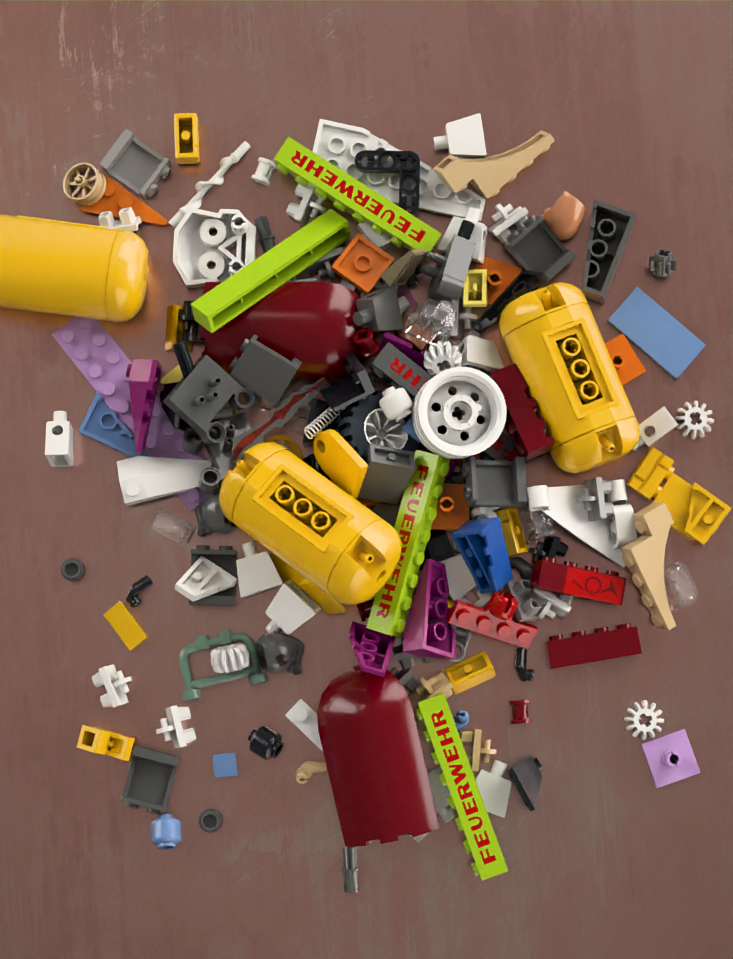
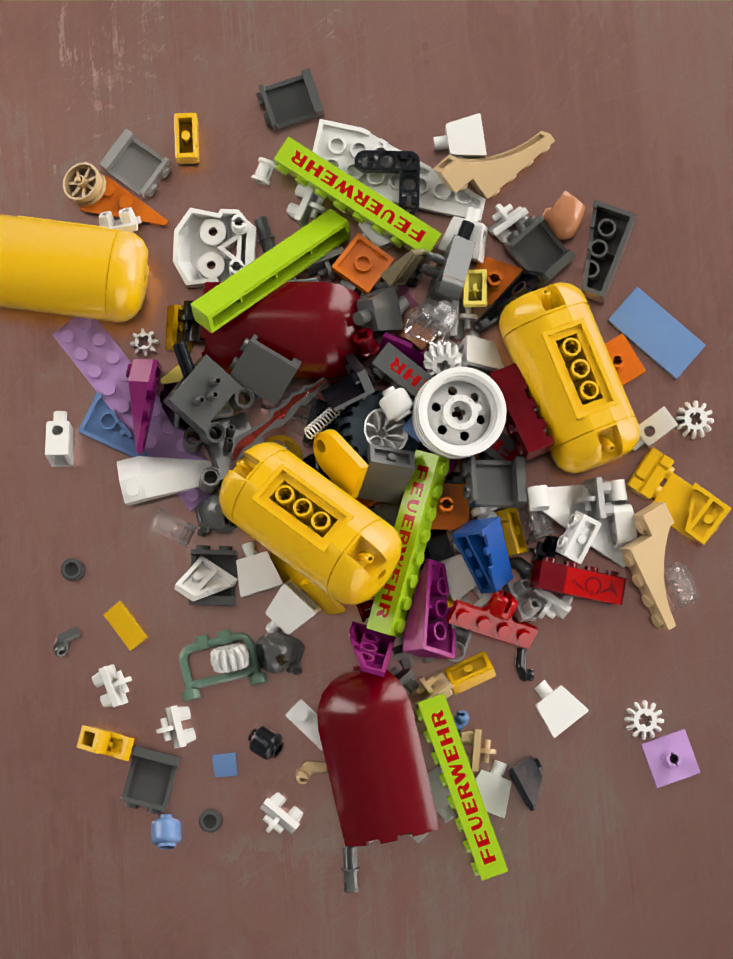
(63, 640): none -> dark grey arm
(135, 589): black arm -> none
(145, 349): none -> white gear
(202, 186): white piece -> none
(277, 816): none -> white hips
(290, 101): none -> dark grey panel
(520, 711): dark red bush -> none
(558, 708): none -> white torso
(578, 537): none -> white bracket
(593, 647): dark red brick -> none
(662, 263): dark grey gear -> none

